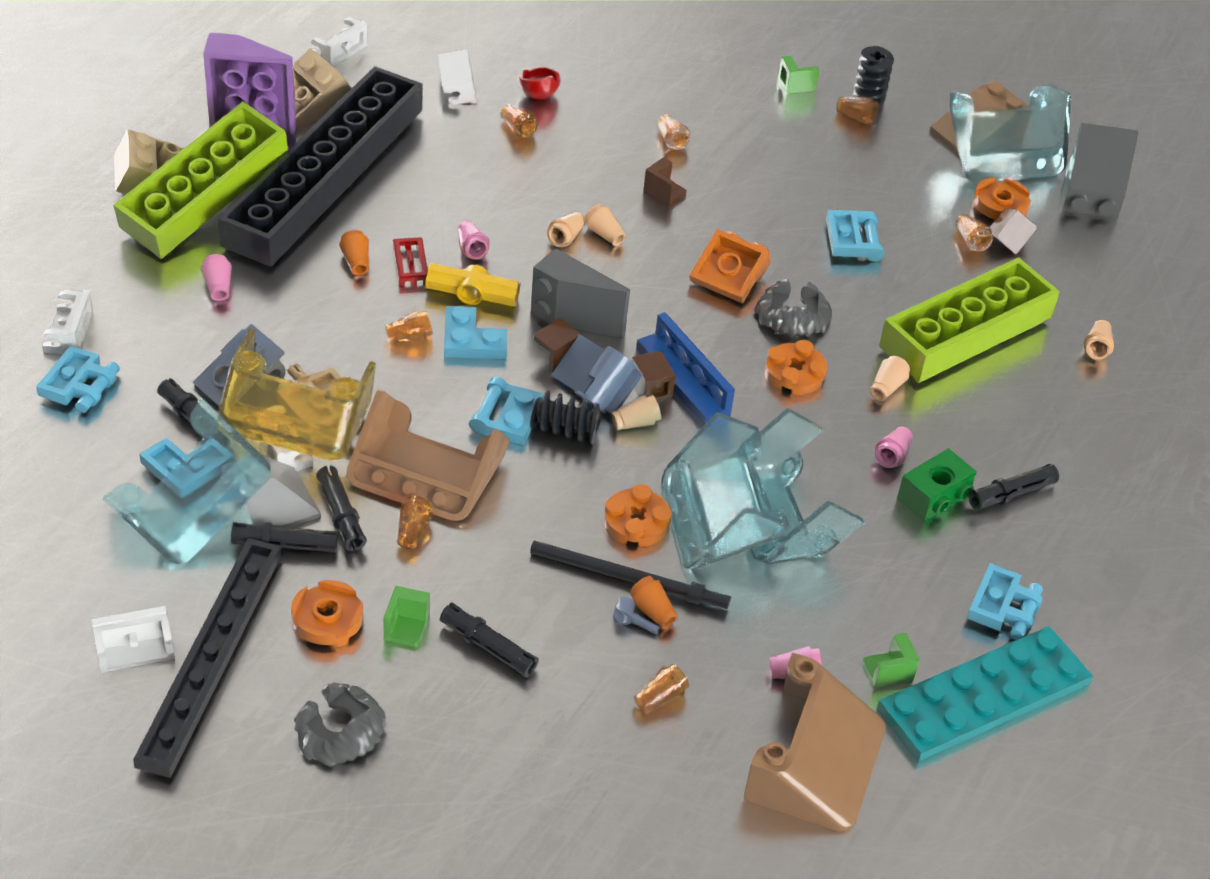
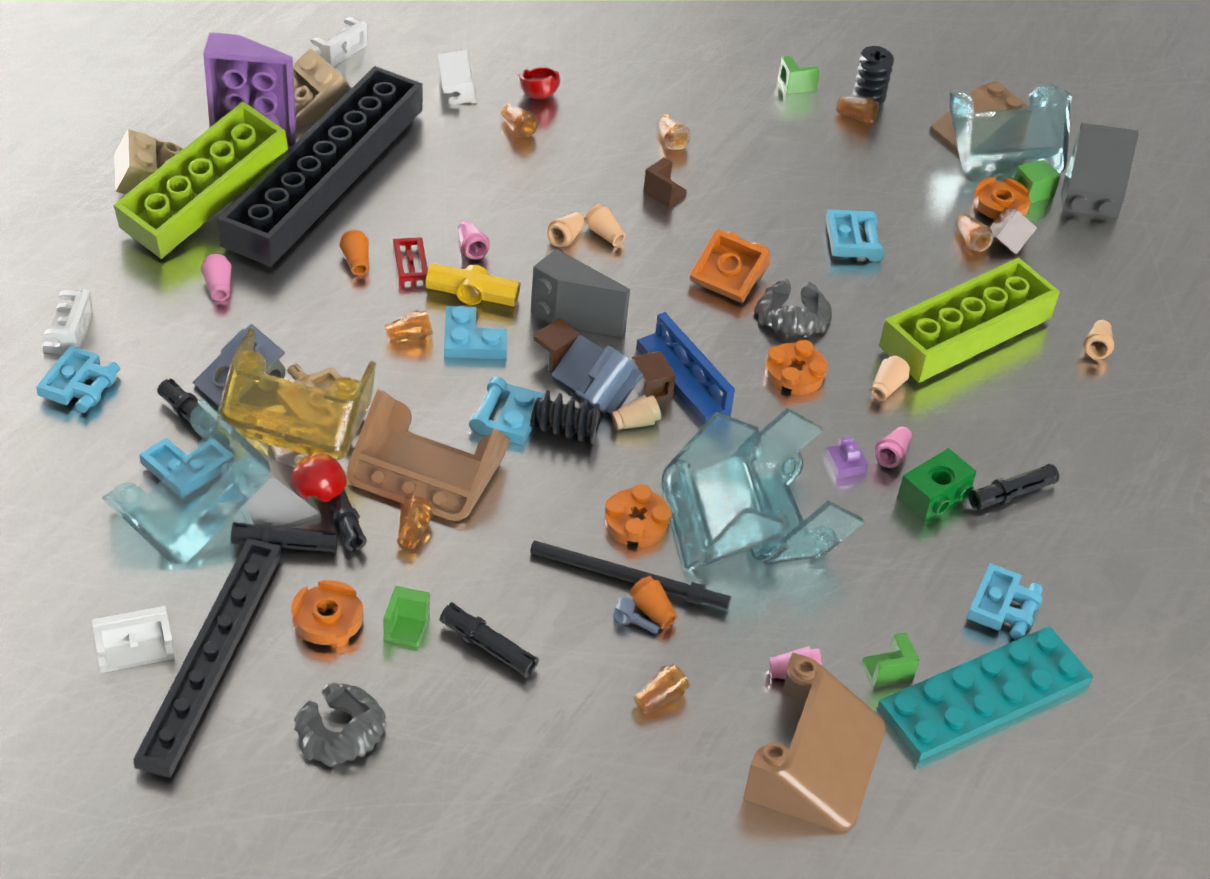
(318, 477): none -> red hair
(846, 458): none -> medium lavender tile
(1039, 179): none -> bright green panel

